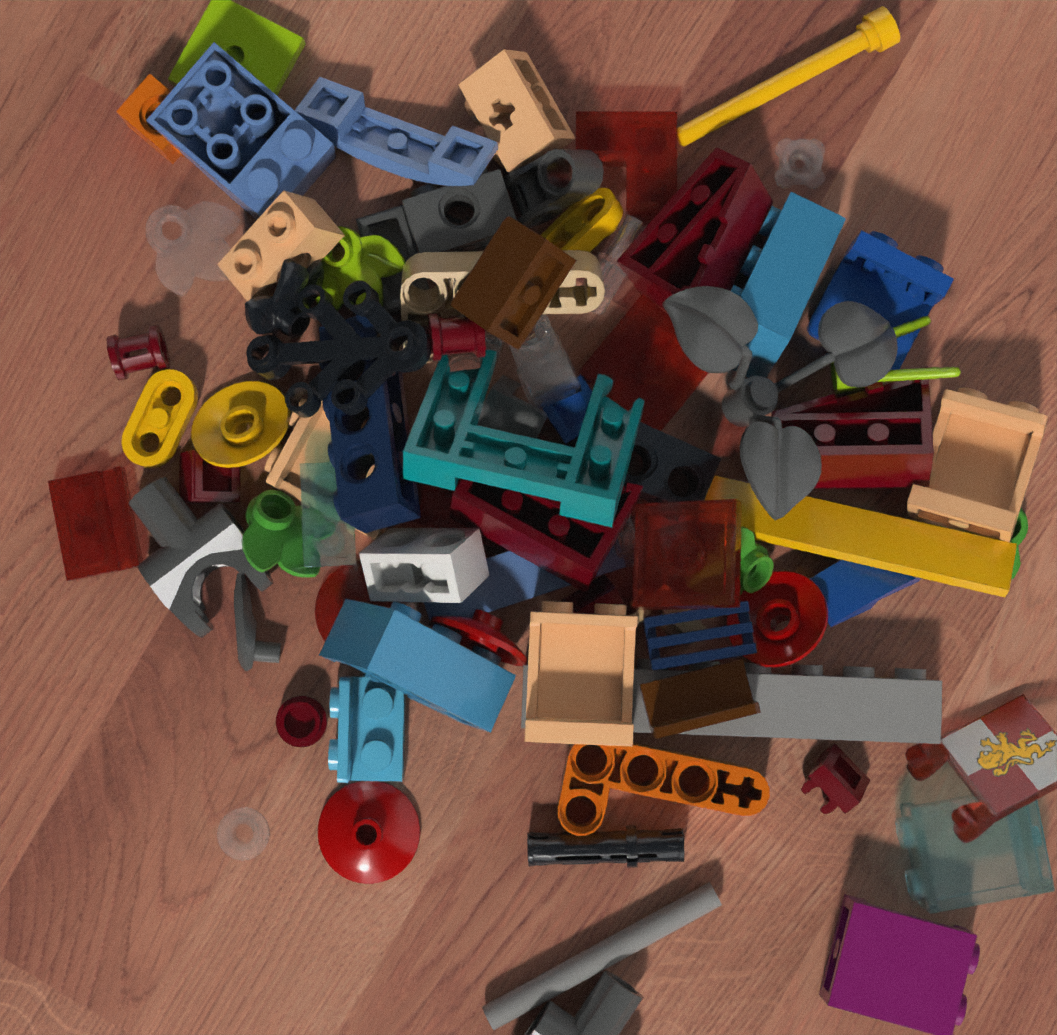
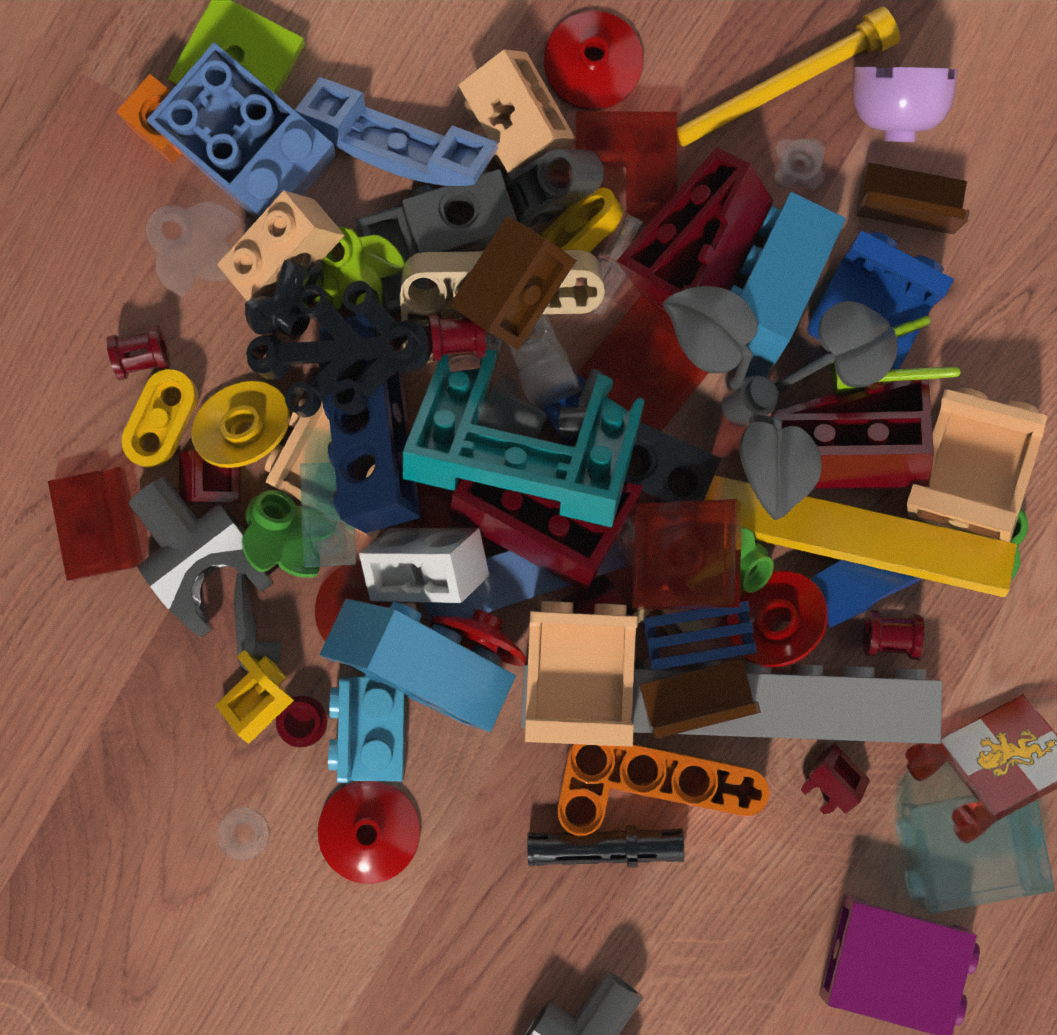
(256, 698): none -> yellow bracket
(572, 417): none -> dark grey hand
(588, 82): none -> red dish
(601, 956): light grey piece -> none
(893, 635): none -> dark red bush
(903, 99): none -> lavender cylinder
(912, 198): none -> reddish brown panel

